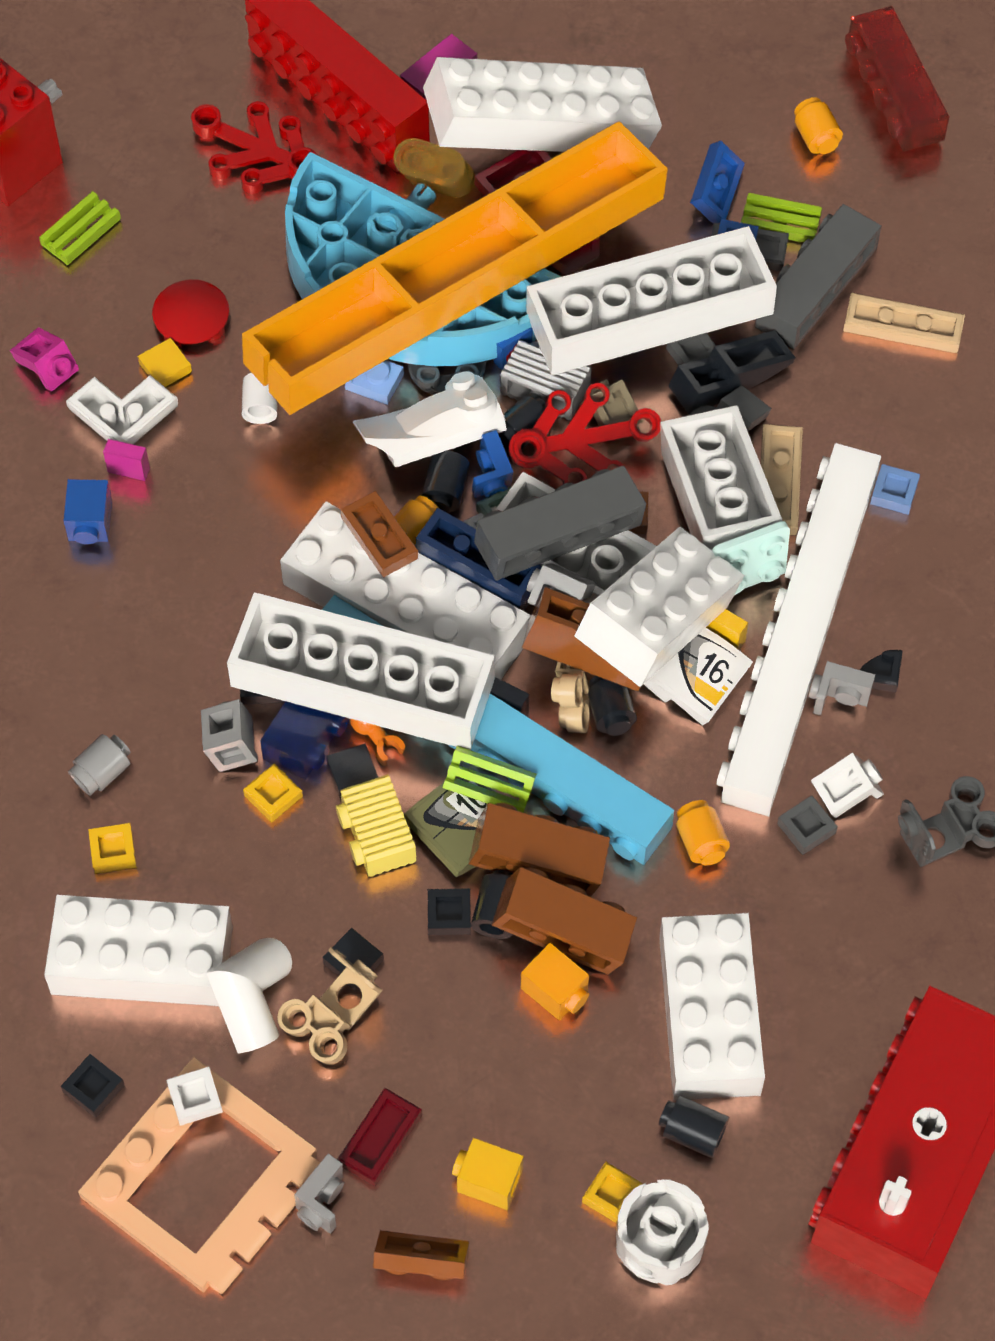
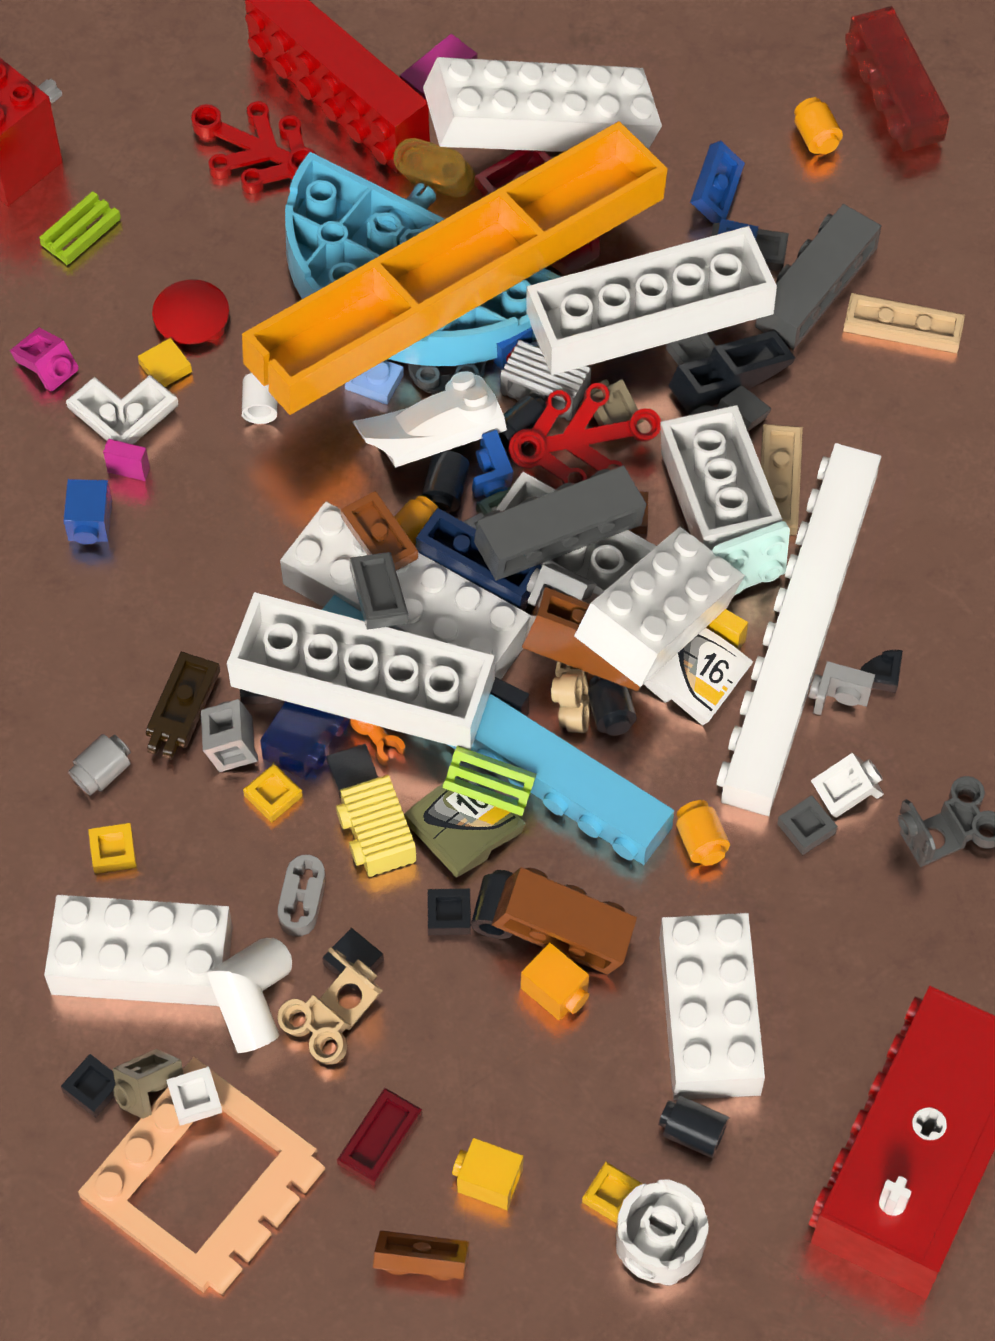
(141, 1076): none -> dark tan bracket
(181, 703): none -> dark brown hinge
(293, 893): none -> light grey beam
(320, 1187): light grey bracket -> none
(378, 590): none -> dark grey tile
(516, 840): dark orange brick -> none
(782, 213): lime tile -> none
(895, 489): medium blue tile -> none

